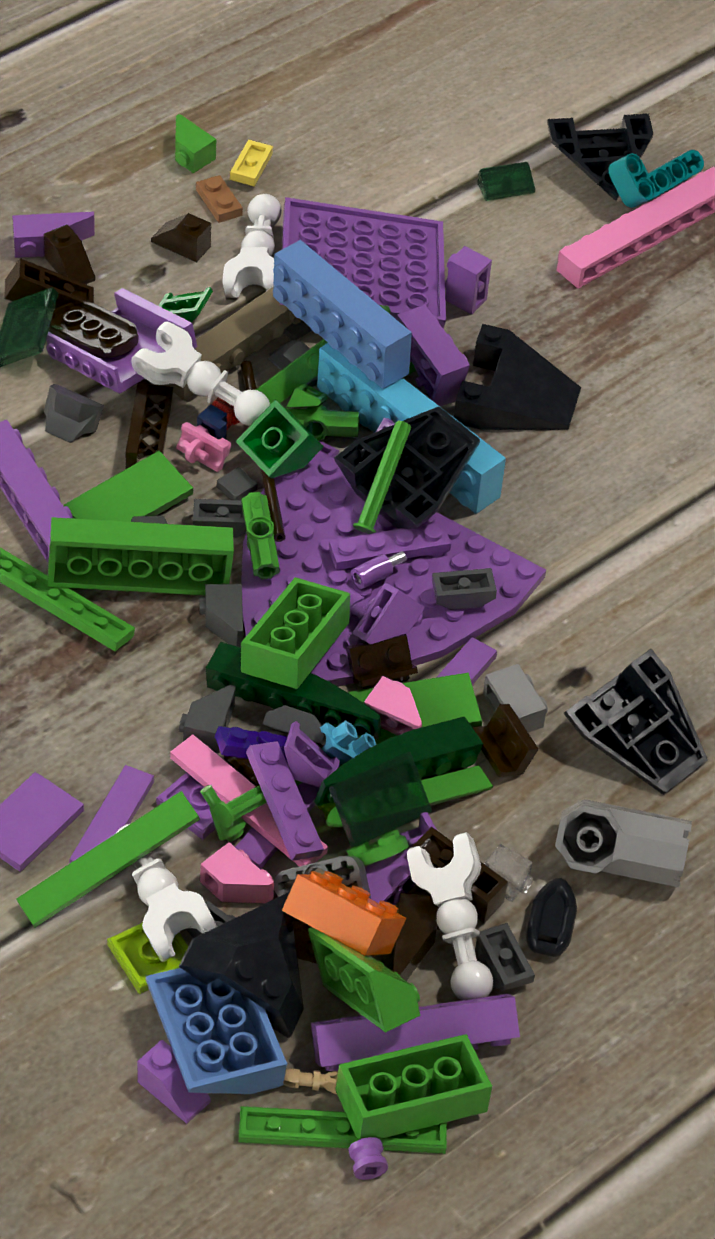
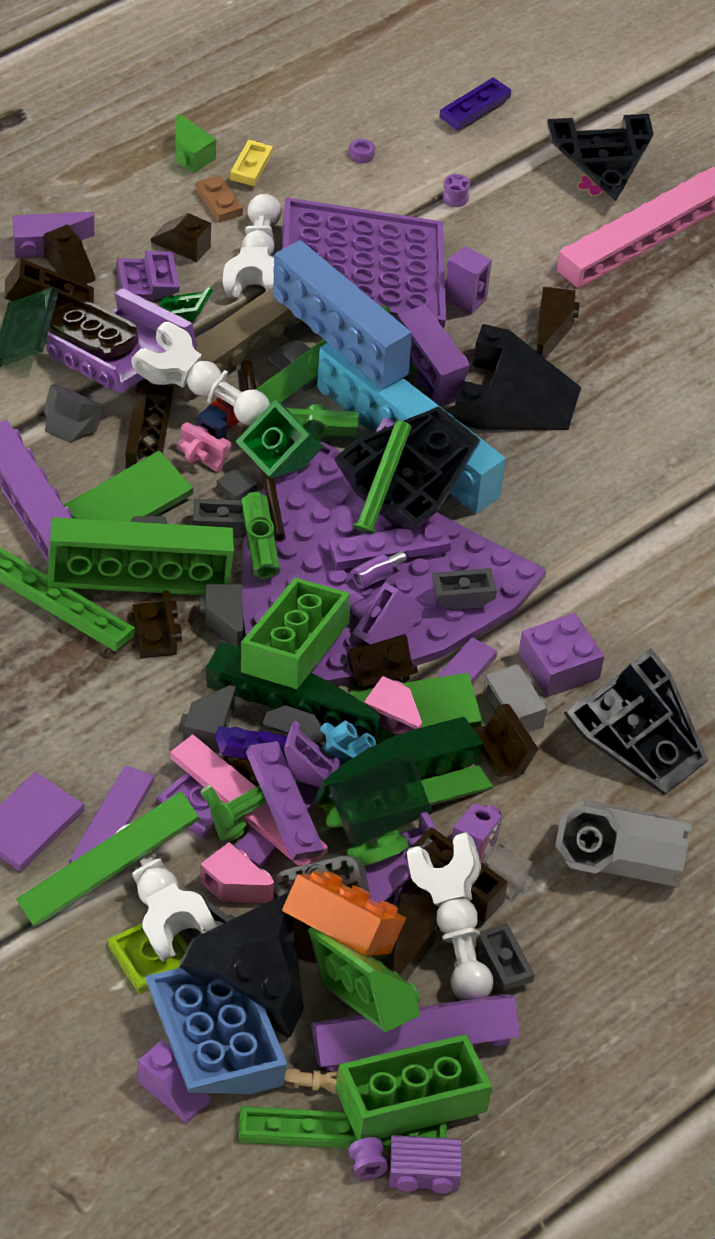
(149, 277): none -> medium lavender slope
(156, 627): none -> dark brown bracket
(307, 396): bright green slope -> none
(361, 151): none -> medium lavender tile
(425, 1163): none -> medium lavender brick
(456, 190): none -> medium lavender wheel
(475, 103): none -> dark purple plate
(482, 825): none -> medium lavender torso
(506, 181): clear green slope -> none
(552, 919): black piece -> none
(555, 318): none -> dark brown slope
(561, 654): none -> medium lavender brick
(588, 185): none -> dark pink sticker
(639, 186): teal beam -> none

